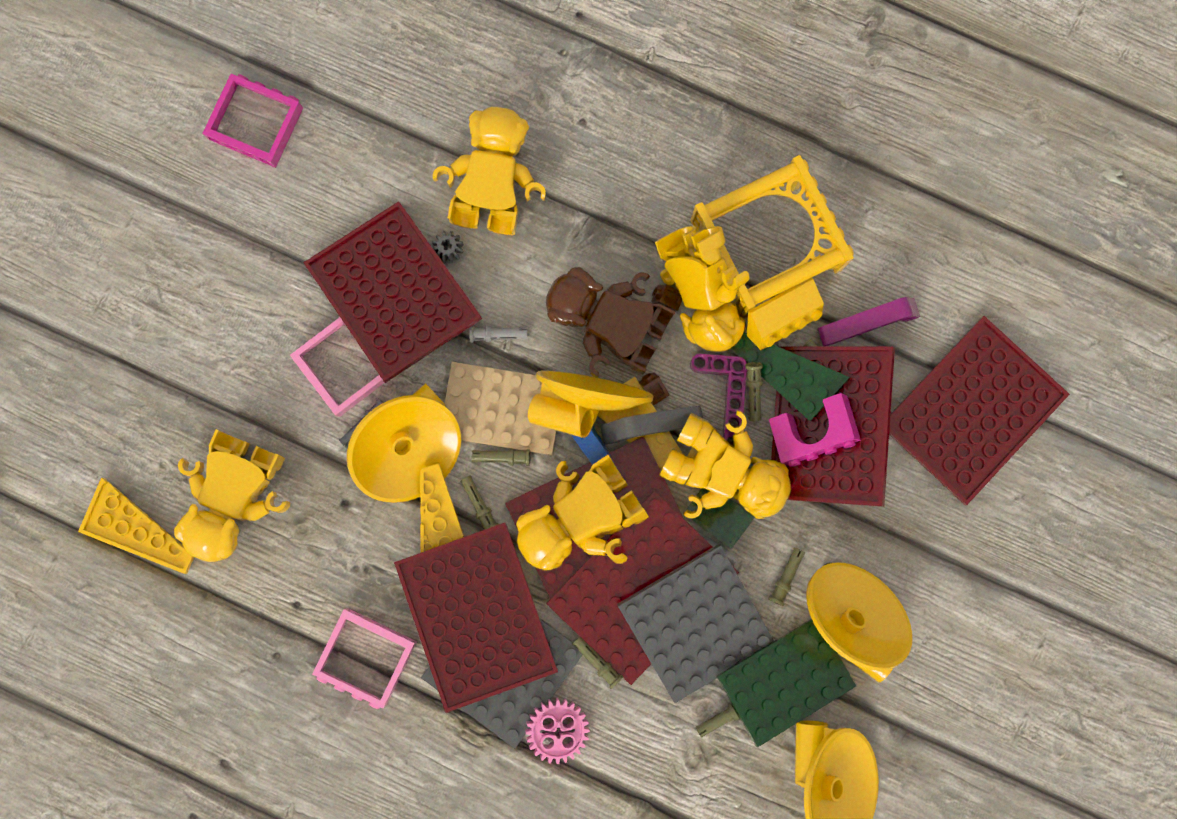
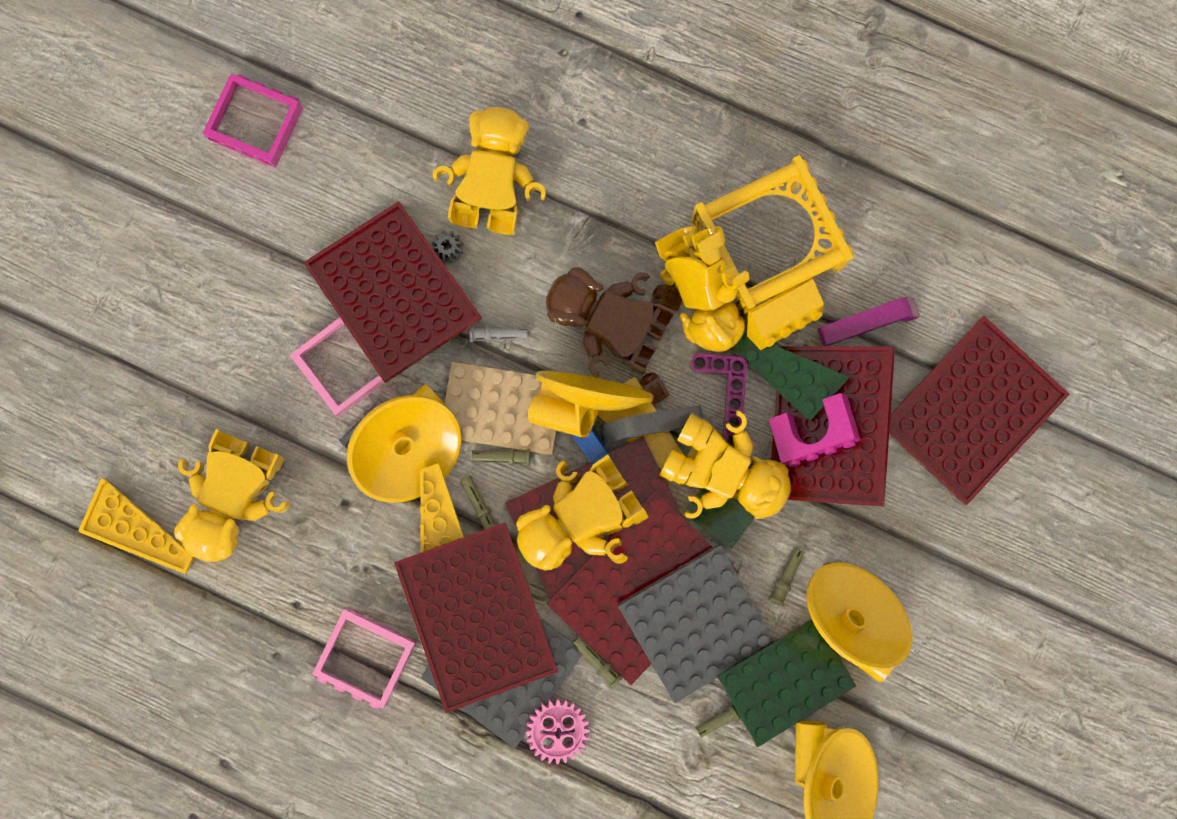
(754, 382): olive pin -> none

